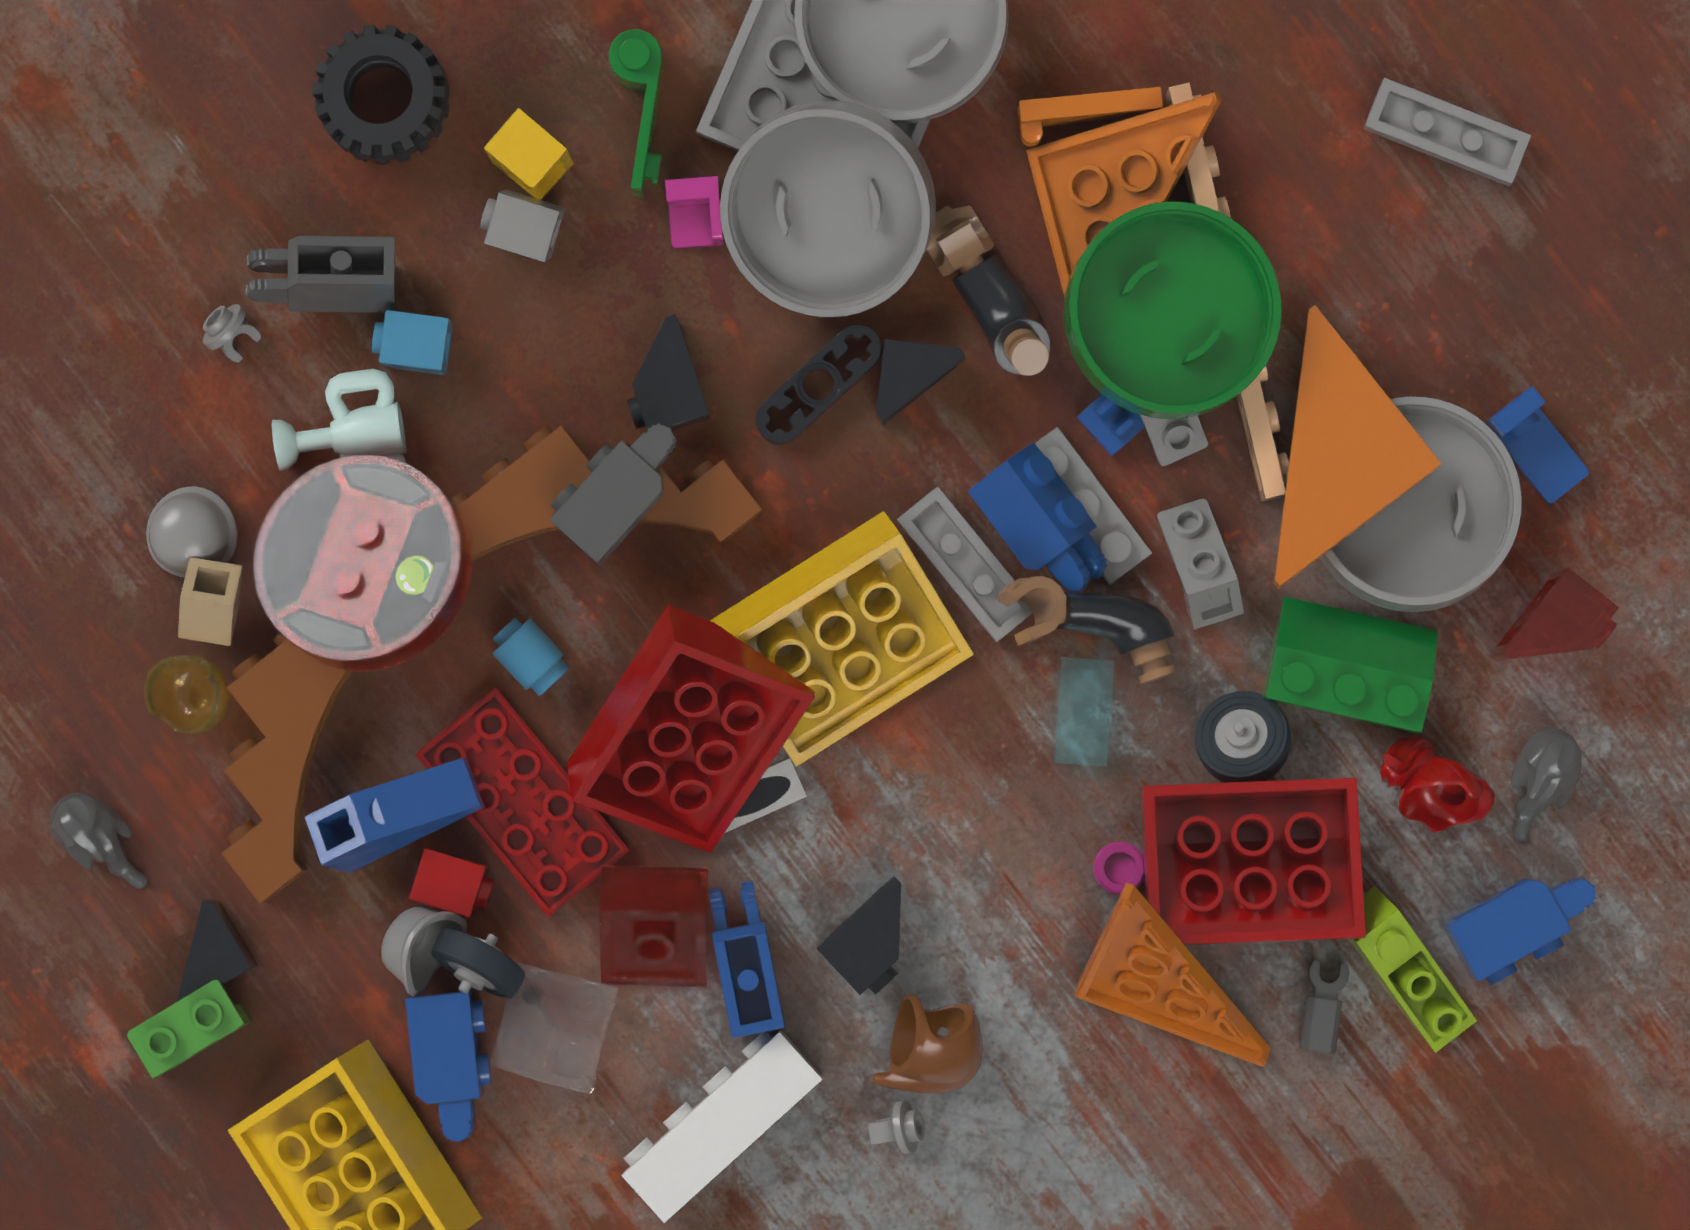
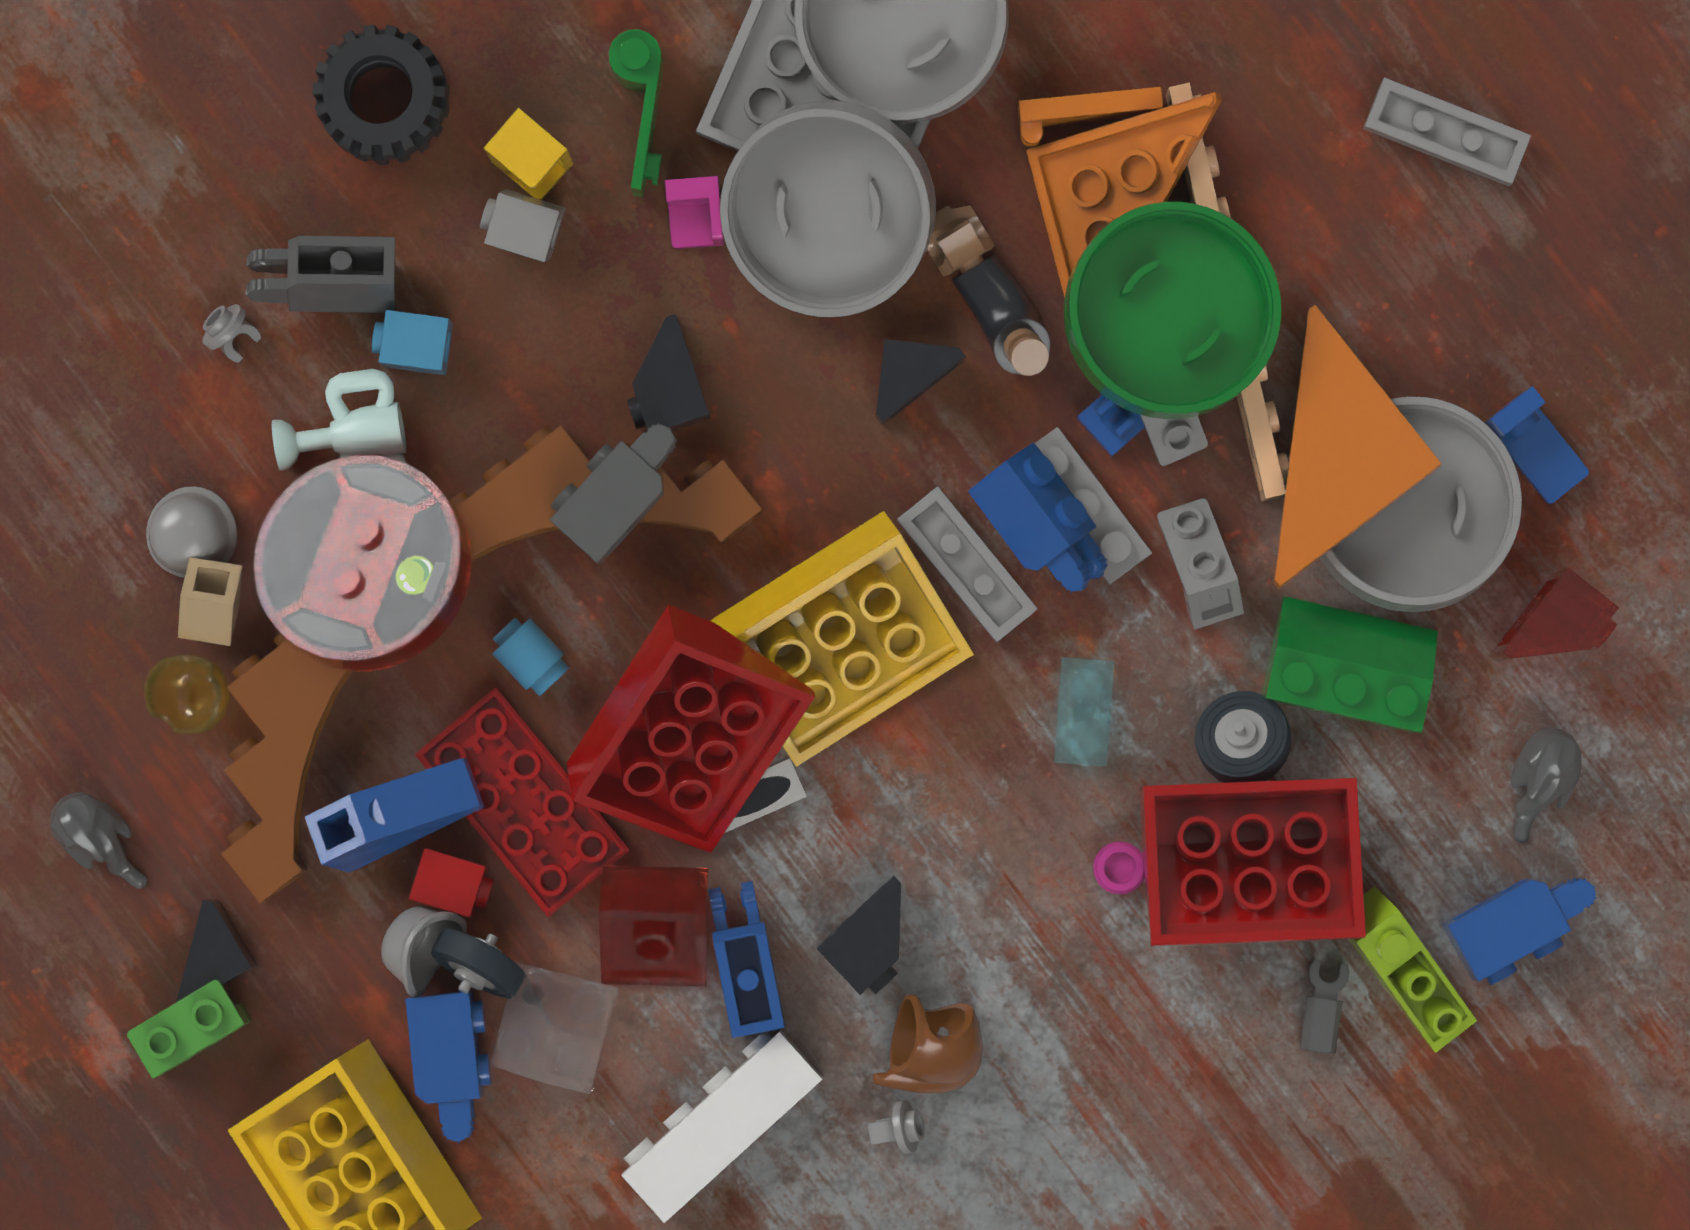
(855, 367): black beam -> none
(1126, 621): piece -> none
(1155, 979): orange tile -> none
(1434, 787): red hair -> none

